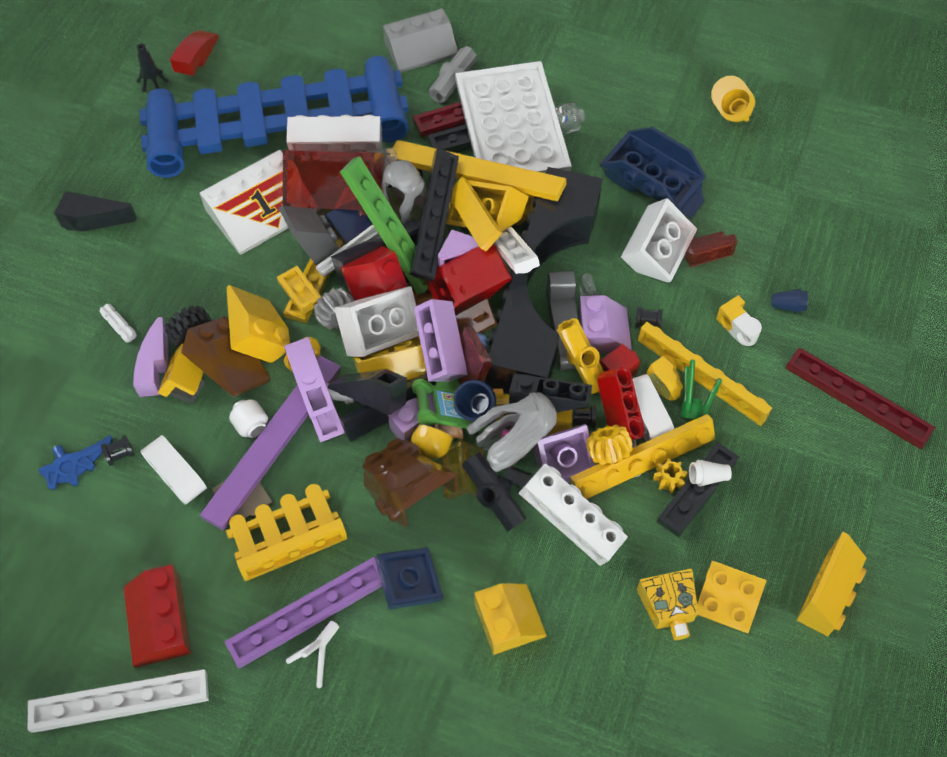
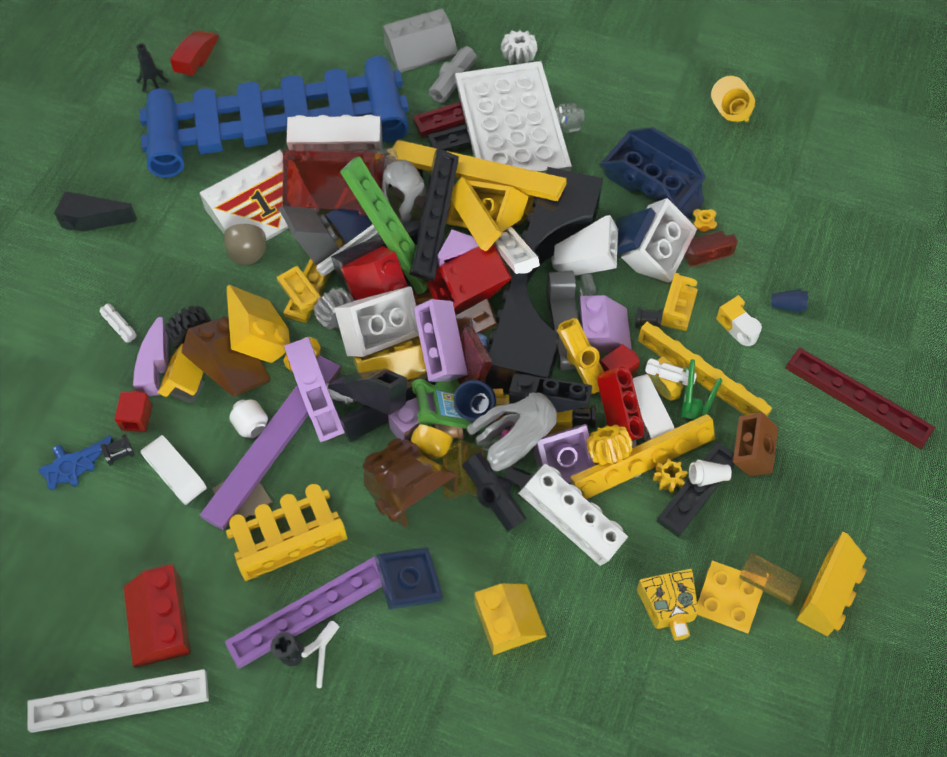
(133, 411): none -> red brick
(245, 243): none -> dark tan helmet
(287, 649): none -> black bush
(519, 47): none -> white gear
(589, 249): none -> white slope
(633, 229): none -> dark blue tile
(668, 371): none -> white axle
(679, 302): none -> yellow hinge
(704, 219): none -> yellow plate
(755, 444): none -> dark orange brick
(770, 578): none -> clear yellow panel

